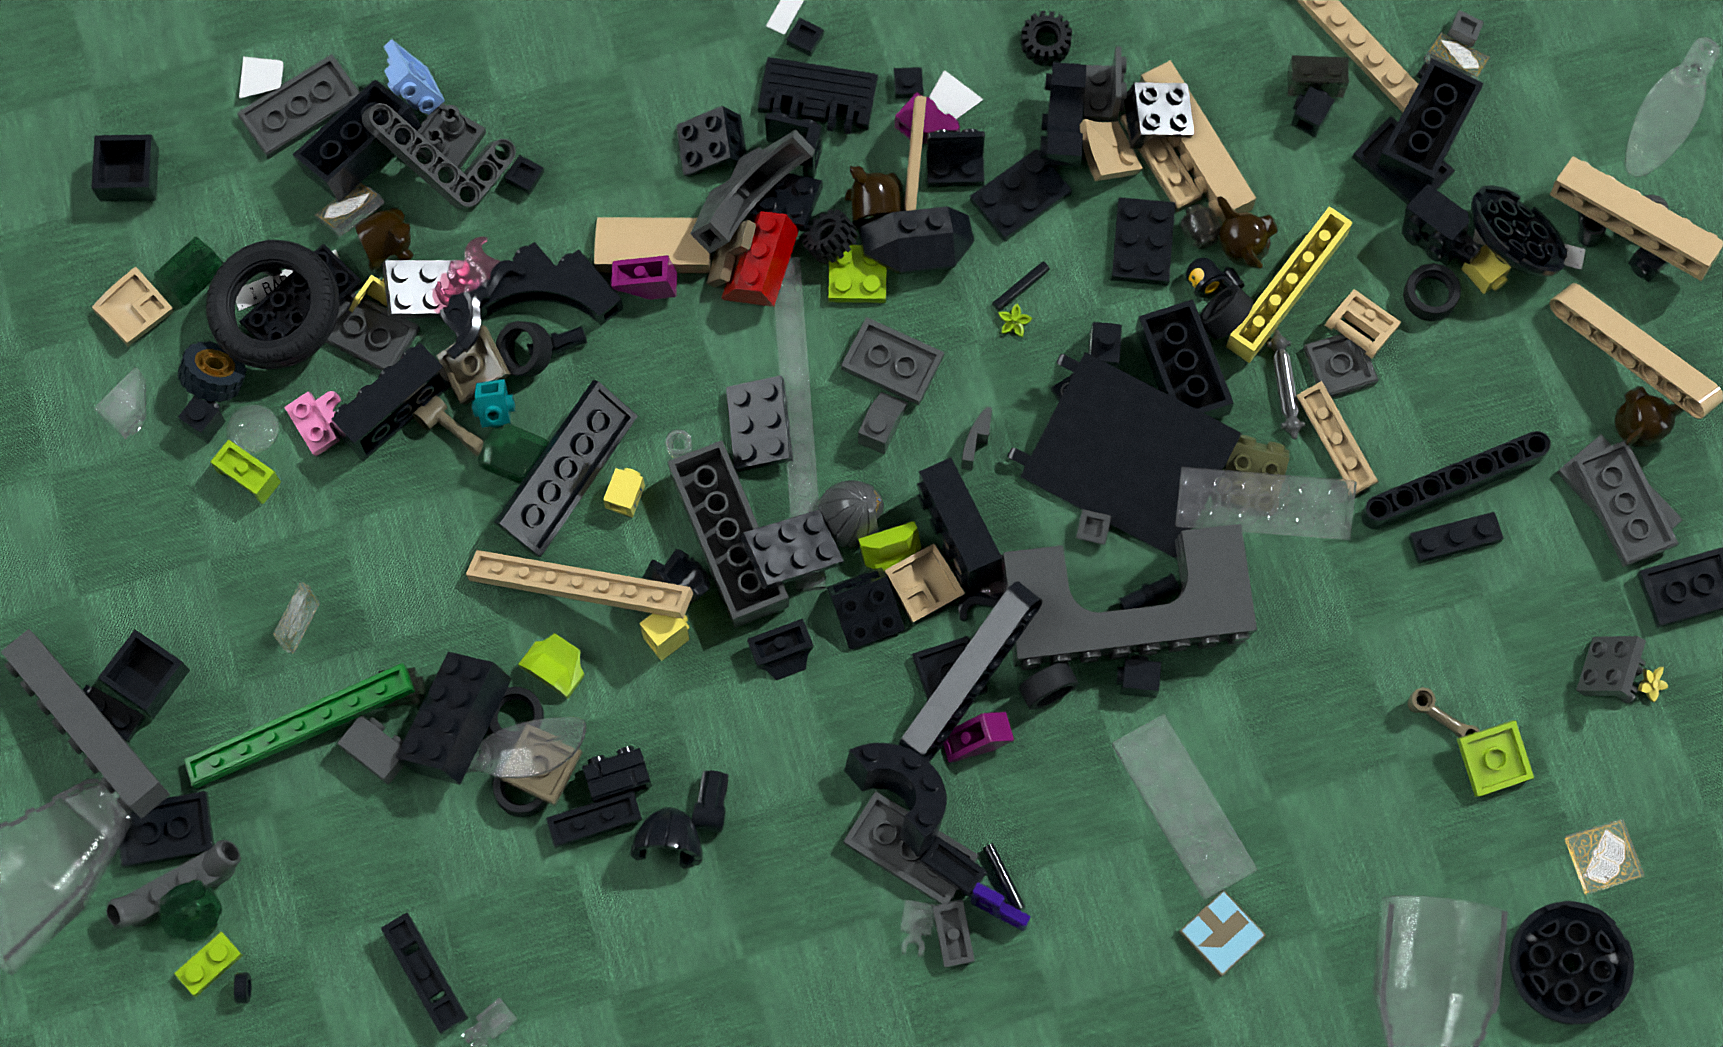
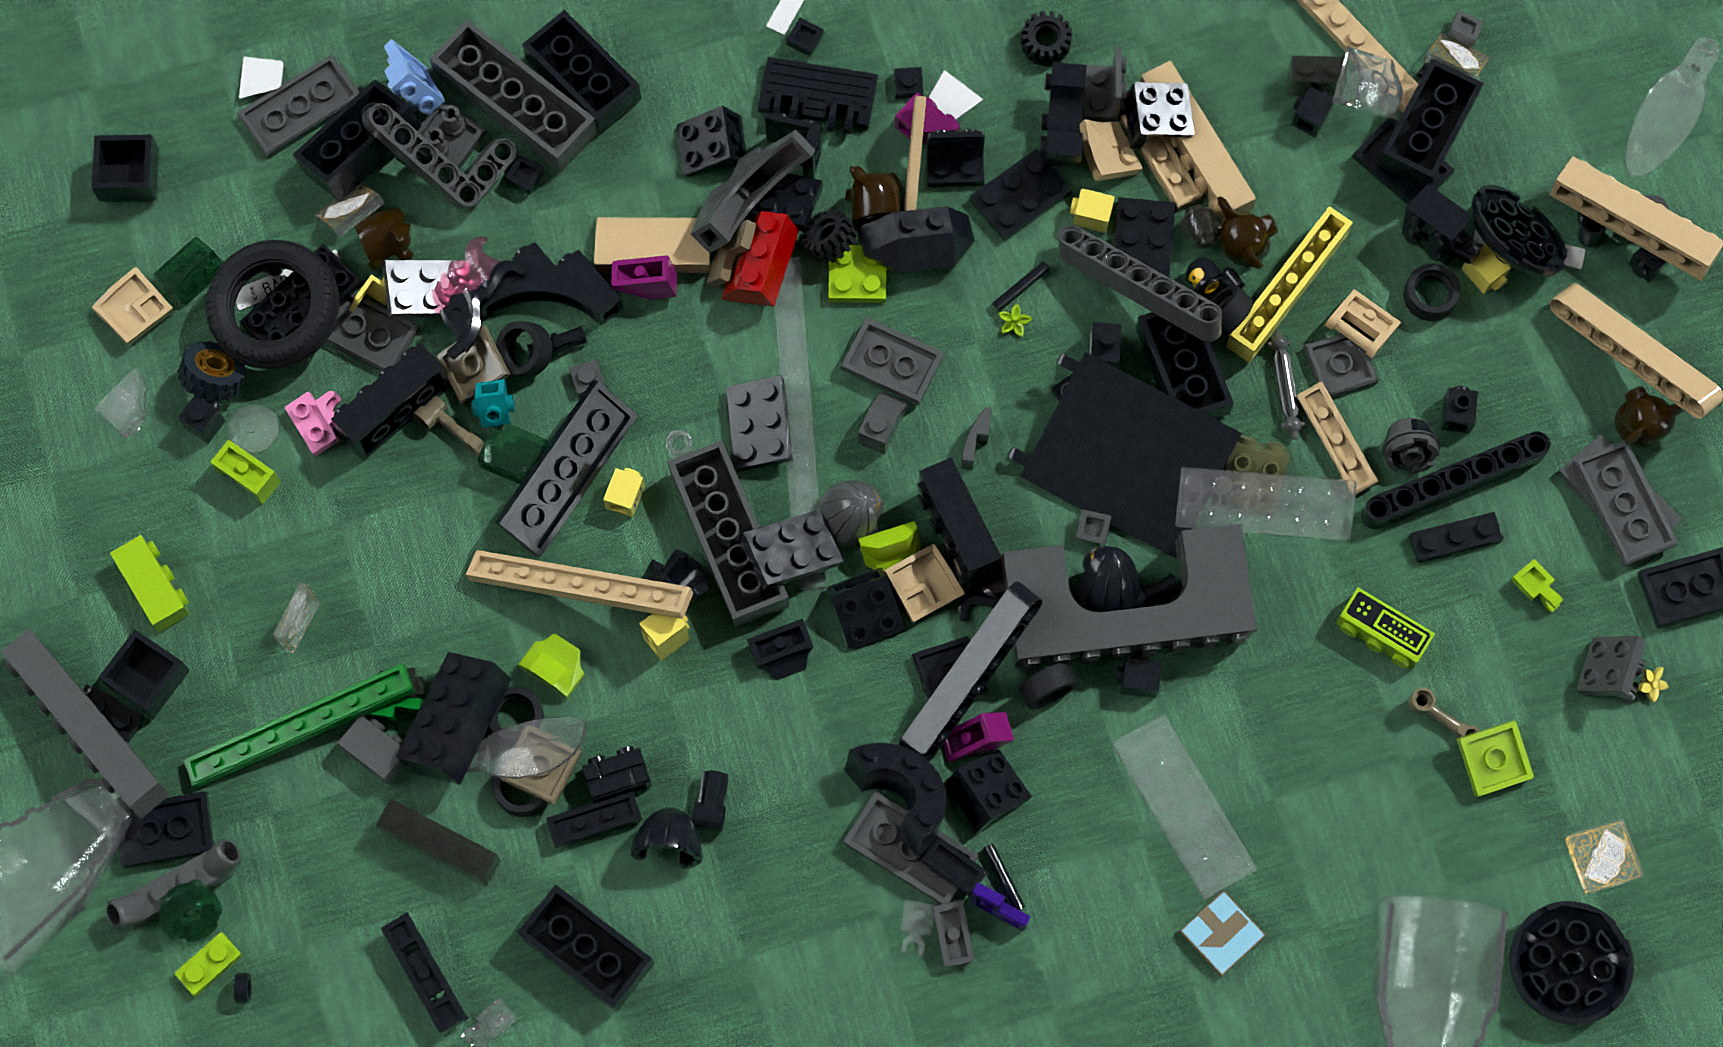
(151, 582): none -> lime brick
(390, 712): none -> green slope
(438, 842): none -> clear smoke brick
(513, 95): none -> dark grey brick
(582, 70): none -> black brick
(584, 374): none -> dark grey plate
(586, 948): none -> black brick
(985, 790): none -> black bracket
(1092, 210): none -> light yellow brick
(1108, 580): none -> black hair
(1140, 283): none -> dark grey beam
(1369, 84): none -> clear slope
(1384, 629): none -> lime brick
(1410, 445): none -> dark grey cone
(1459, 409): none -> black brick
(1536, 582): none -> lime plate

